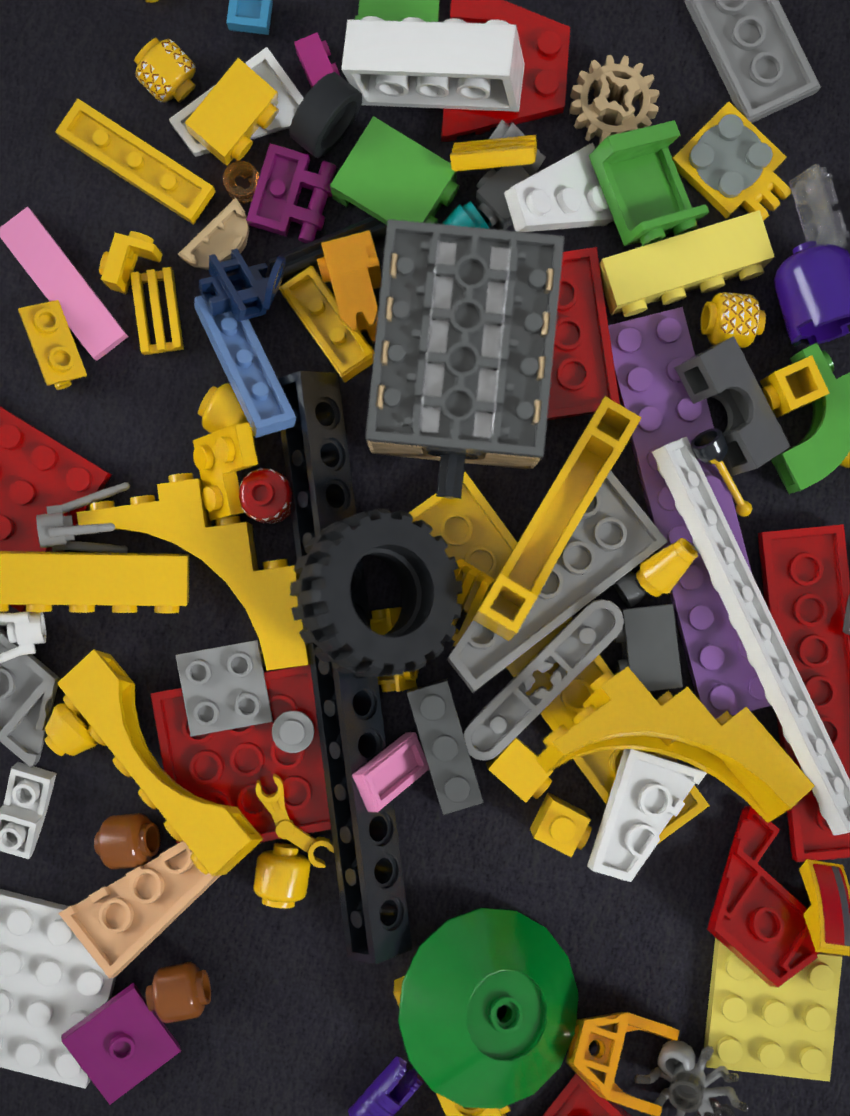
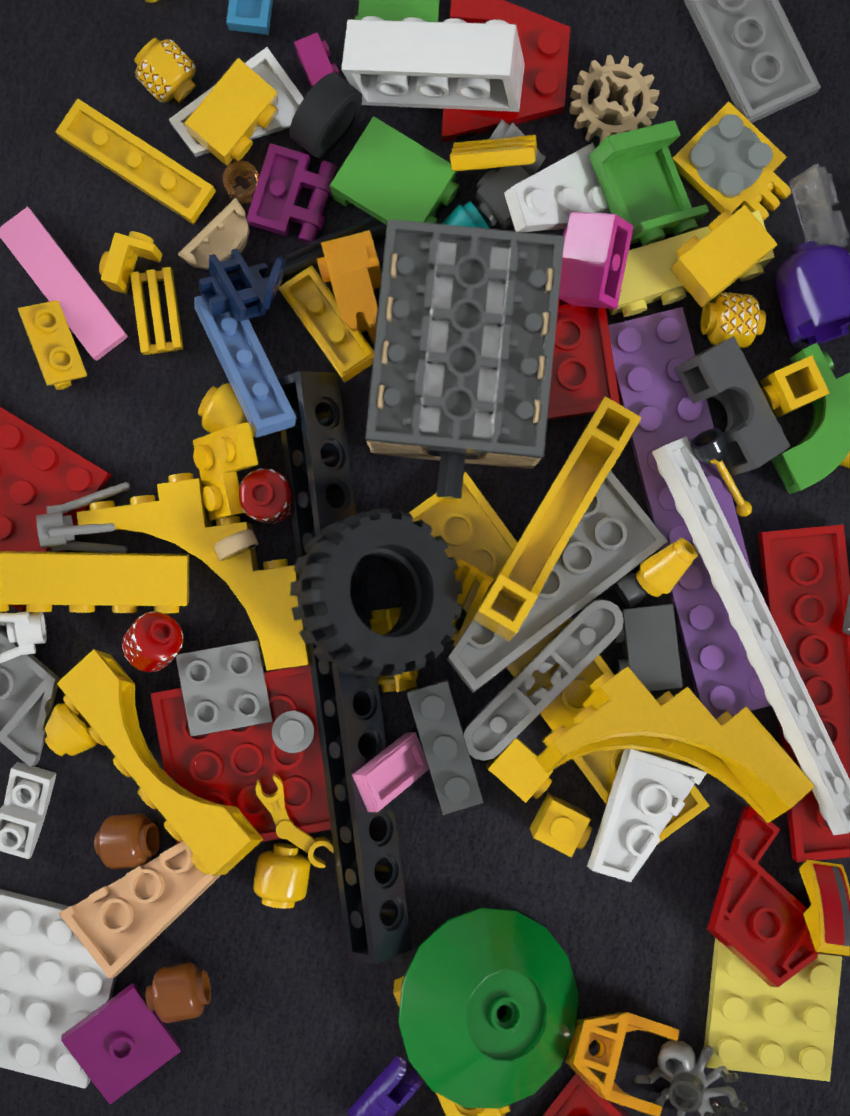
(152, 641): none -> red head
(235, 544): none -> tan tile
(594, 259): none -> dark pink brick
(723, 255): none -> yellow brick

